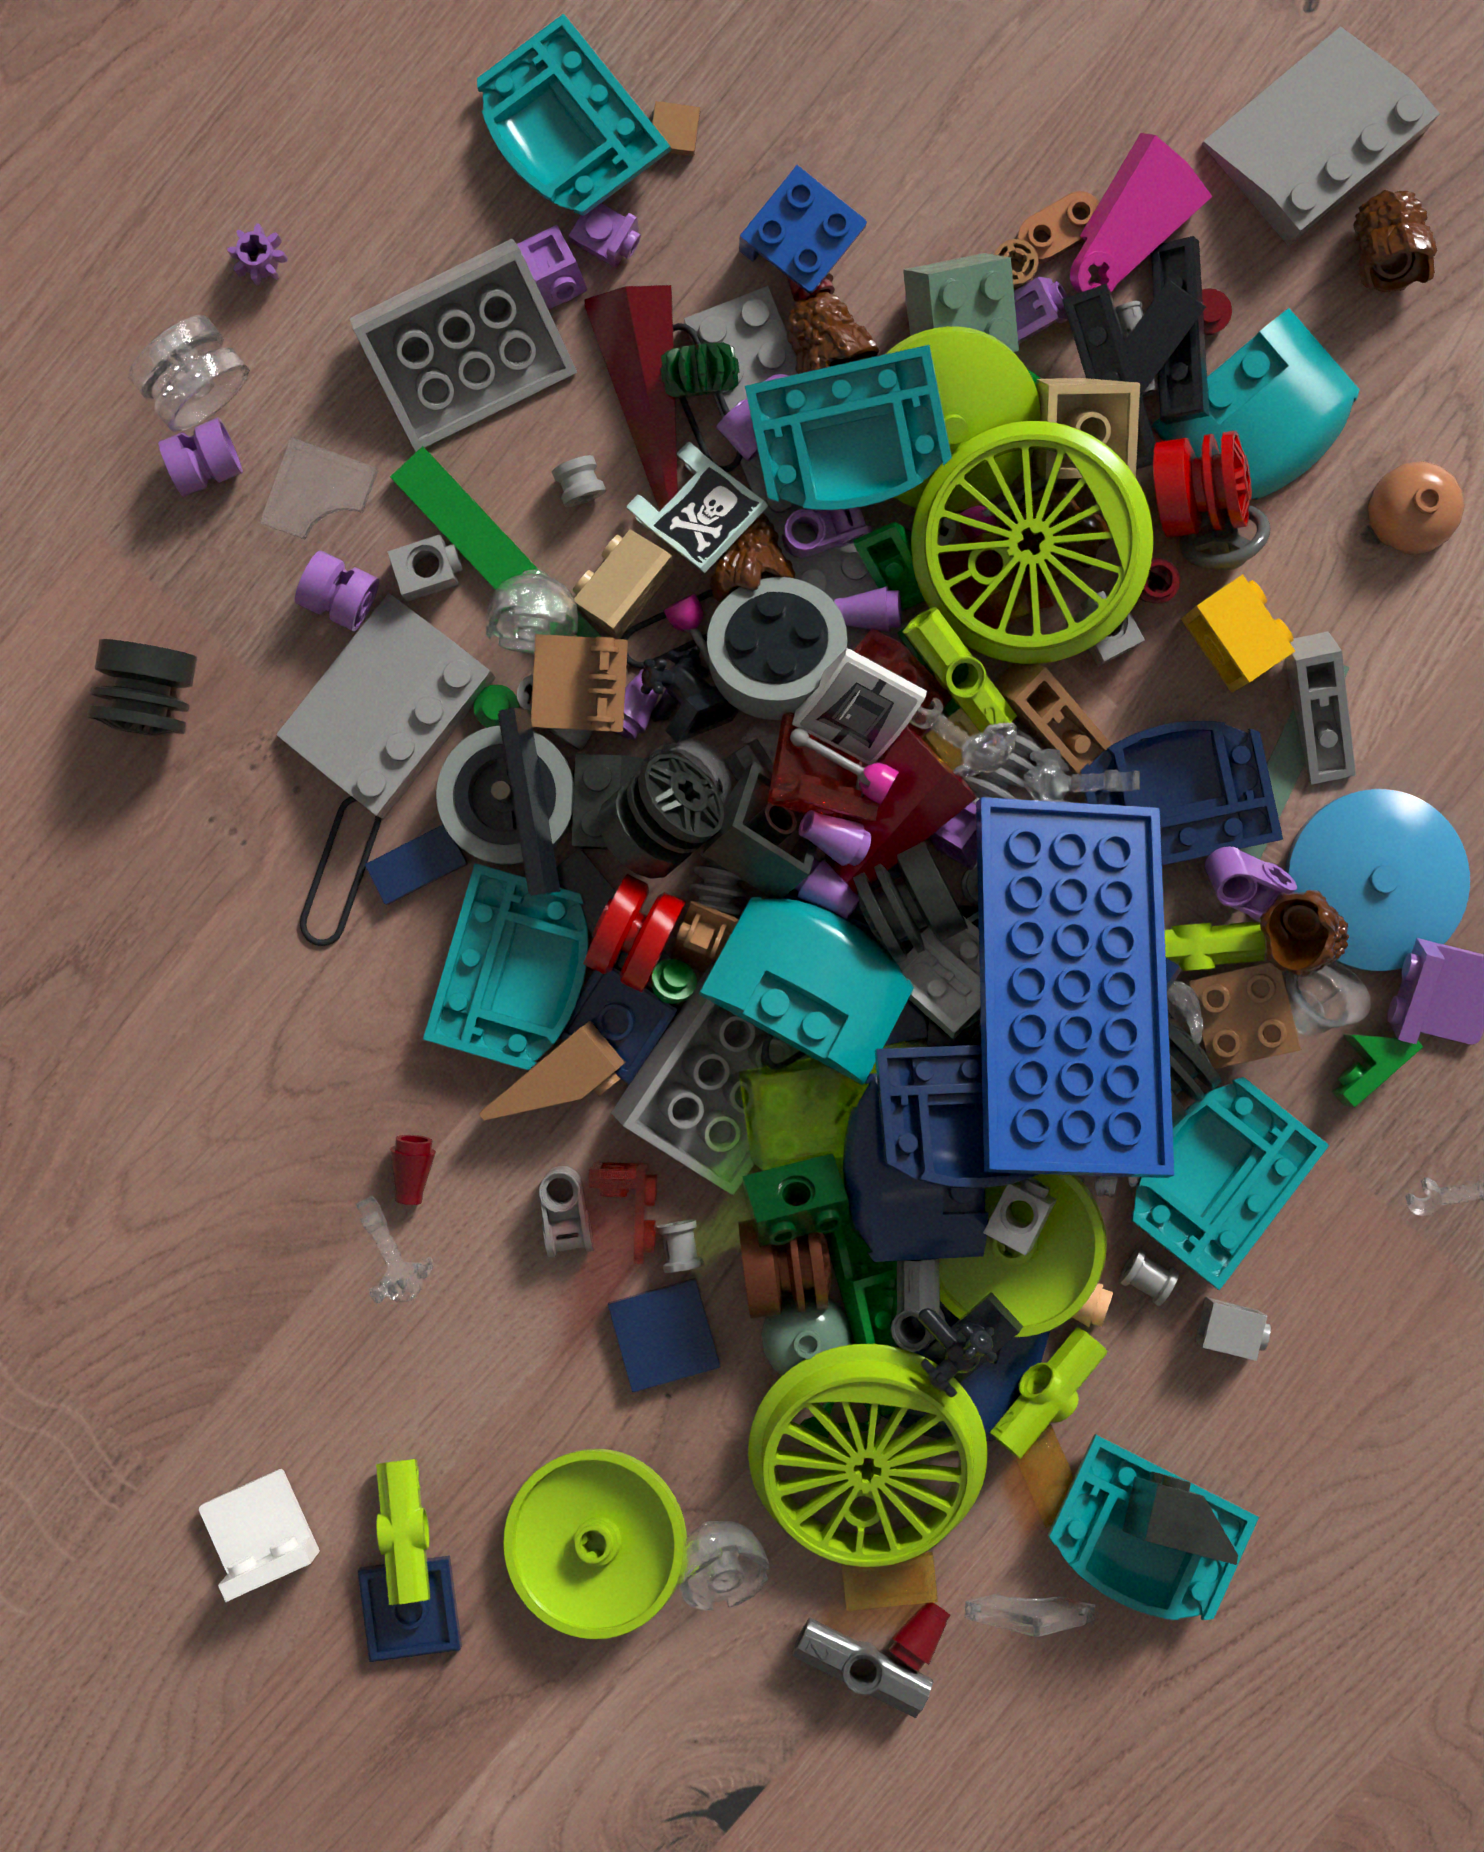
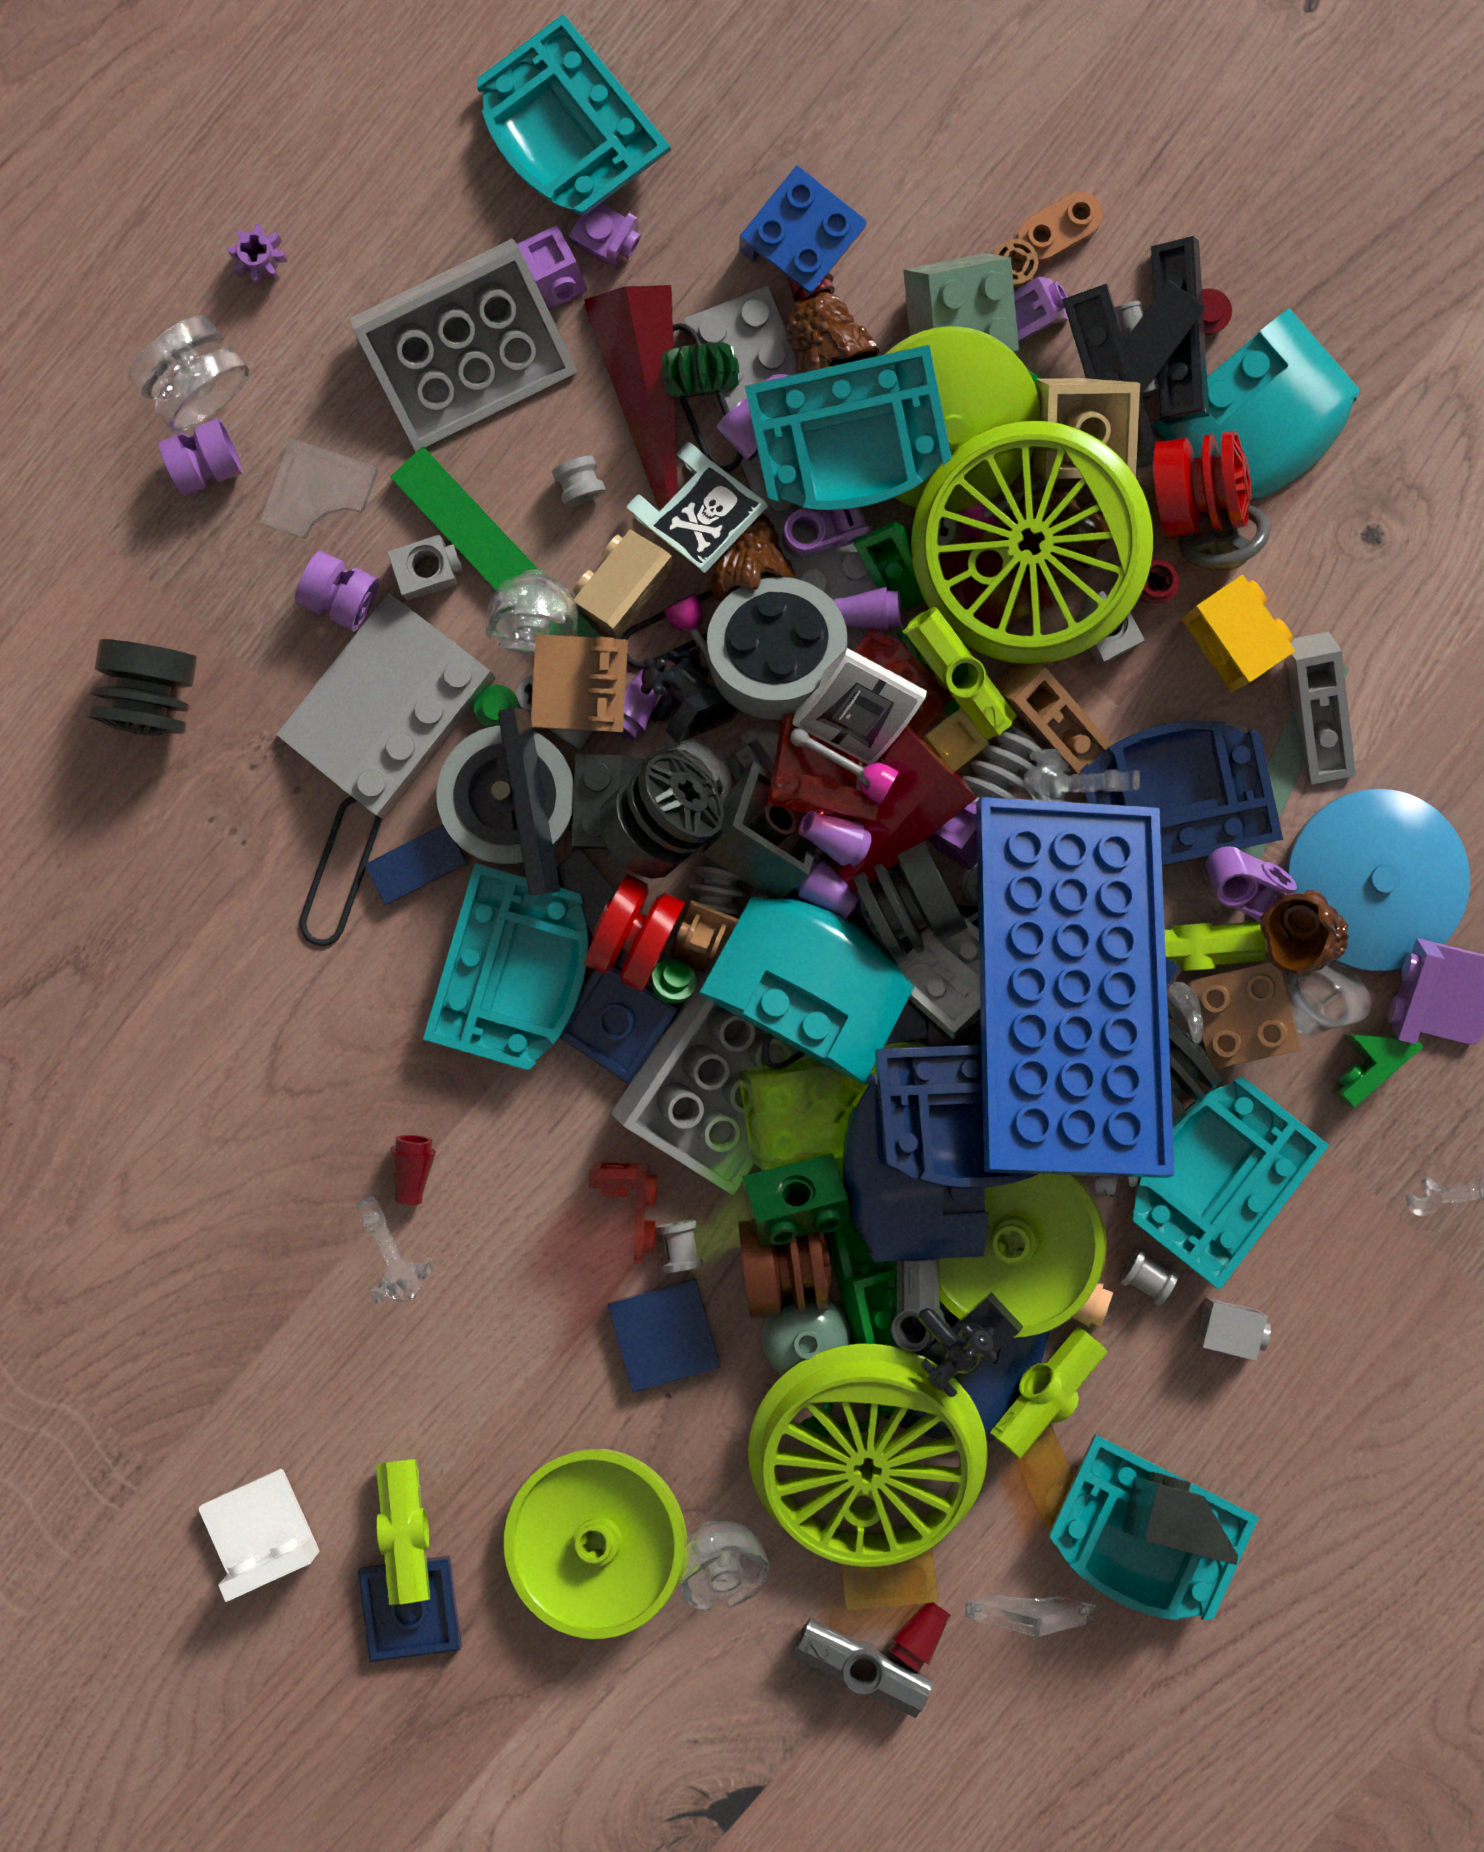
(564, 1075): medium nougat slope -> none
(565, 1216): light grey piece -> none
(678, 126): medium nougat tile -> none
(979, 752): clear piece -> none
(1007, 1229): light grey brick -> none
(1138, 212): dark pink piece -> none
(1320, 133): light grey slope -> none
(1394, 242): reddish brown hair -> none
(1416, 507): nougat cylinder -> none

